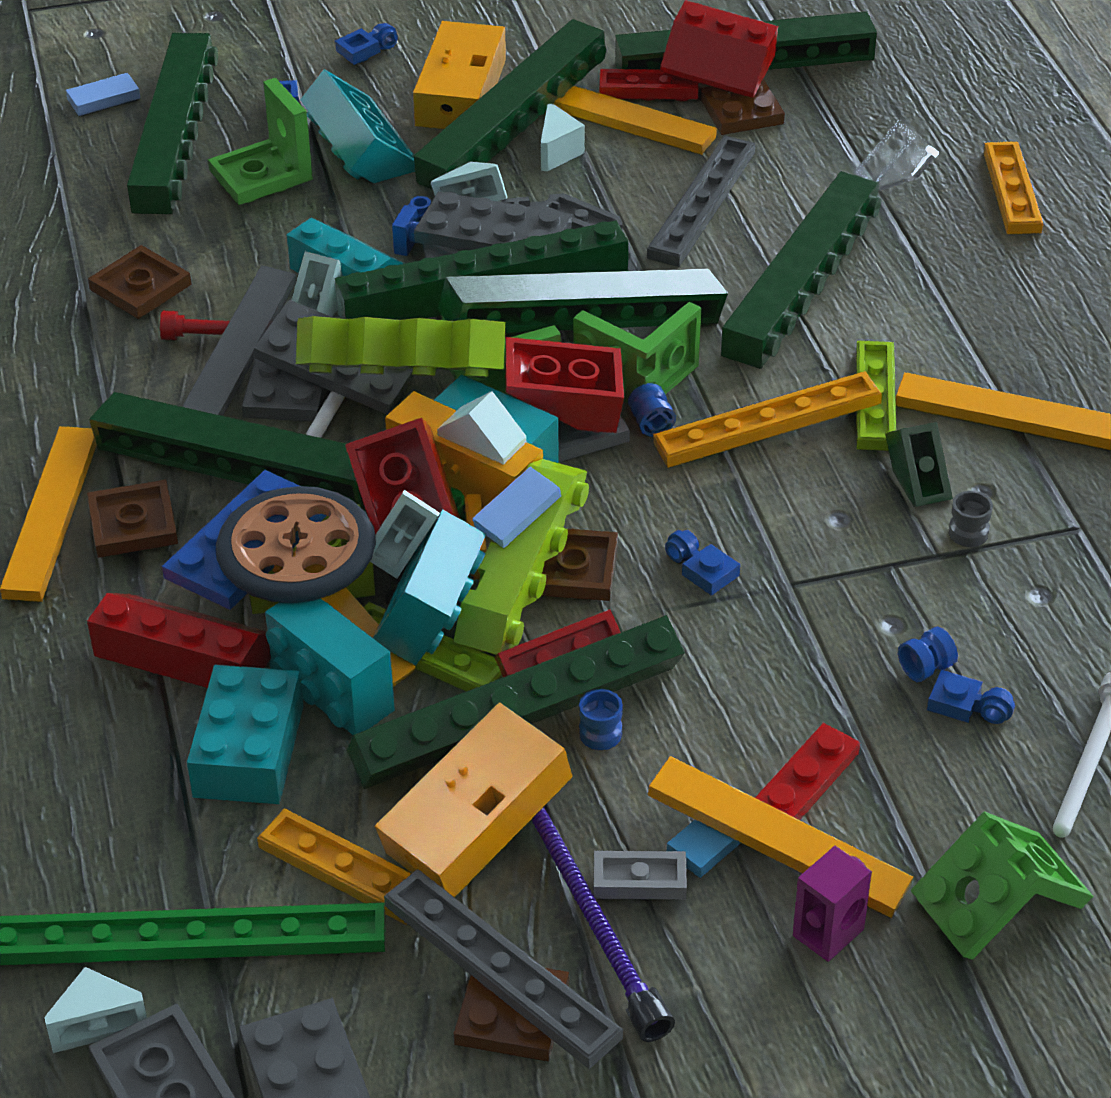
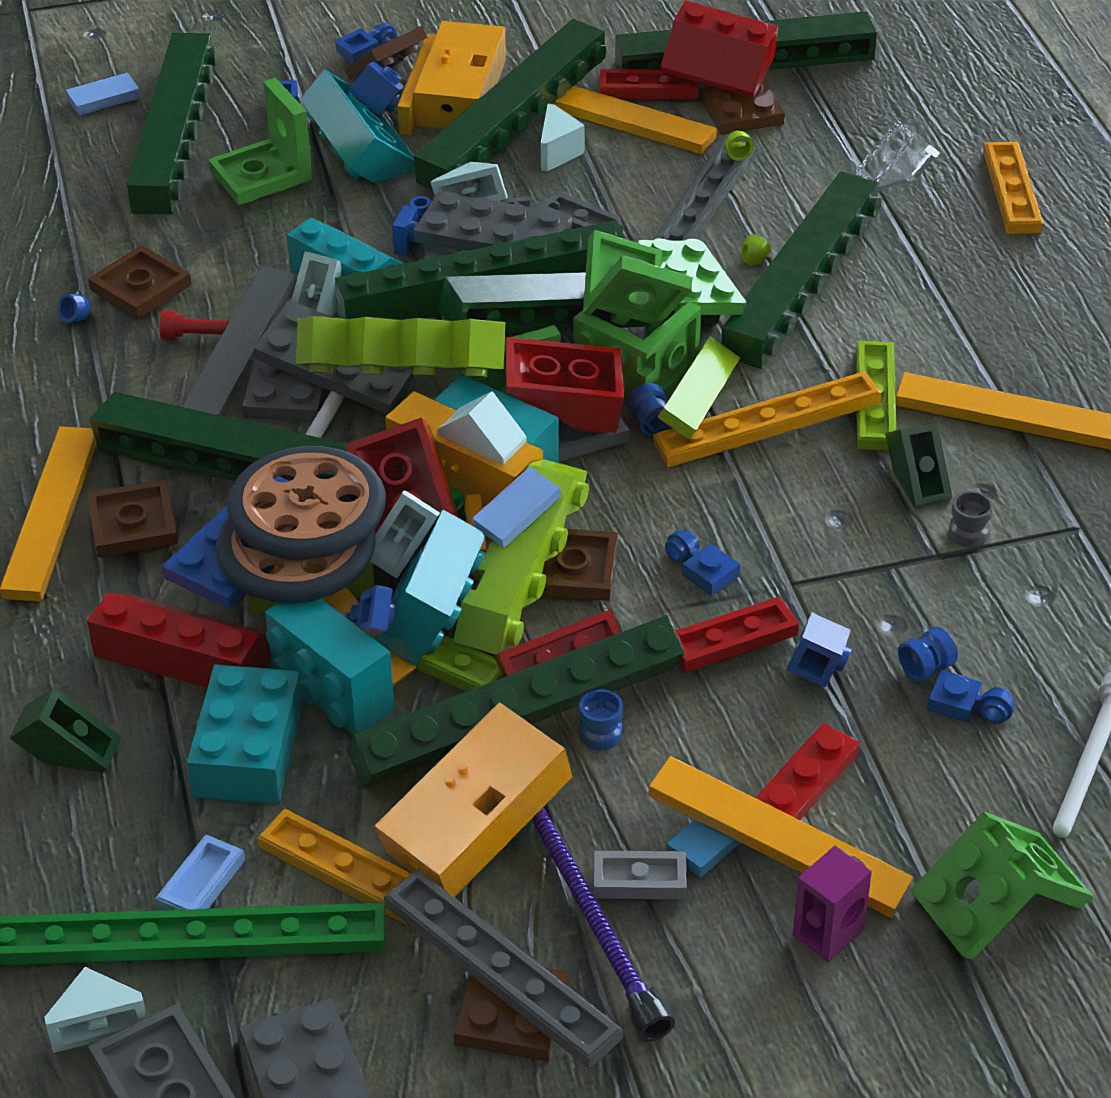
(64, 734): none -> dark green slope
(73, 308): none -> blue hinge
(201, 876): none -> light blue tile
(306, 502): none -> wedge
(374, 612): none -> blue plate
(378, 88): none -> blue brick
(389, 53): none -> reddish brown plate
(405, 106): none -> light orange tile
(631, 281): none -> bright green bracket
(699, 388): none -> tile
(710, 286): none -> plate
(736, 633): none -> red plate
(739, 150): none -> lime hinge
(754, 250): none -> lime hinge
(820, 650): none -> blue brick

